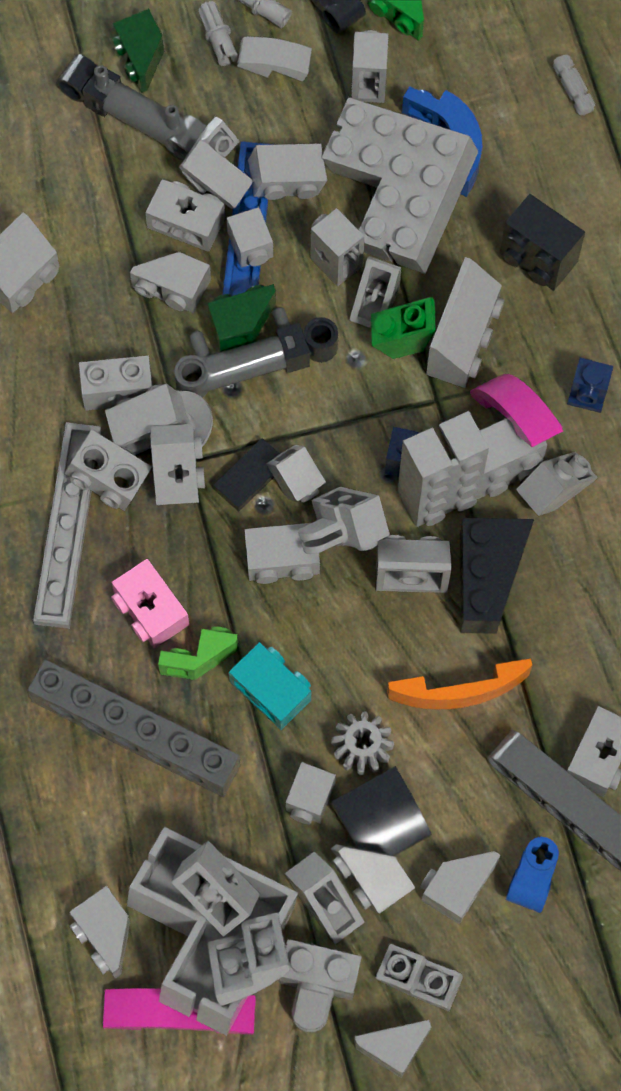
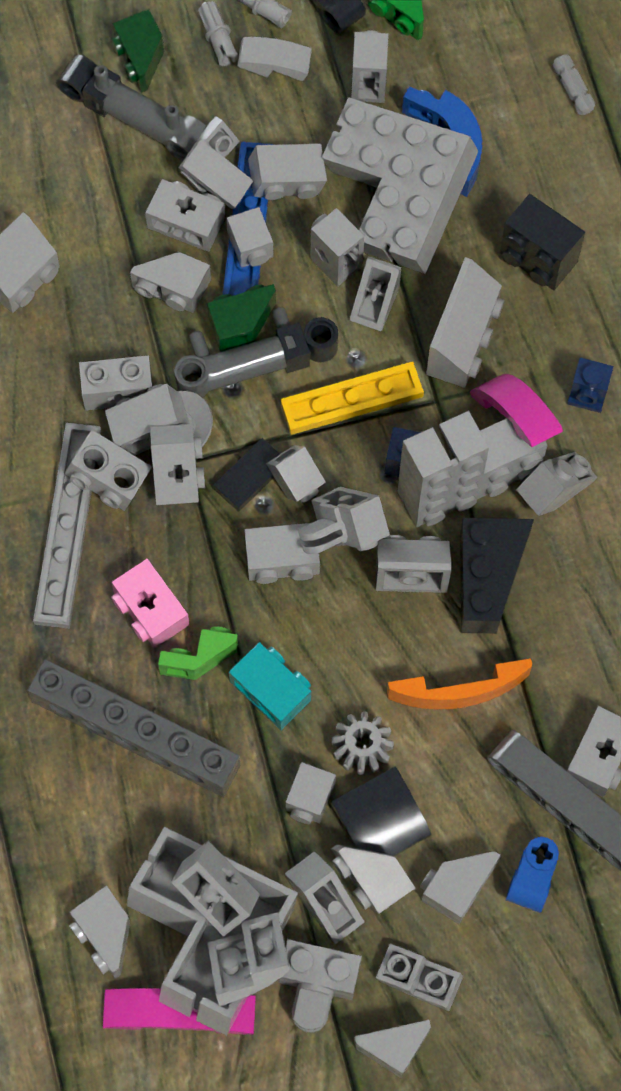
(352, 398): none -> yellow plate
(404, 328): green slope -> none

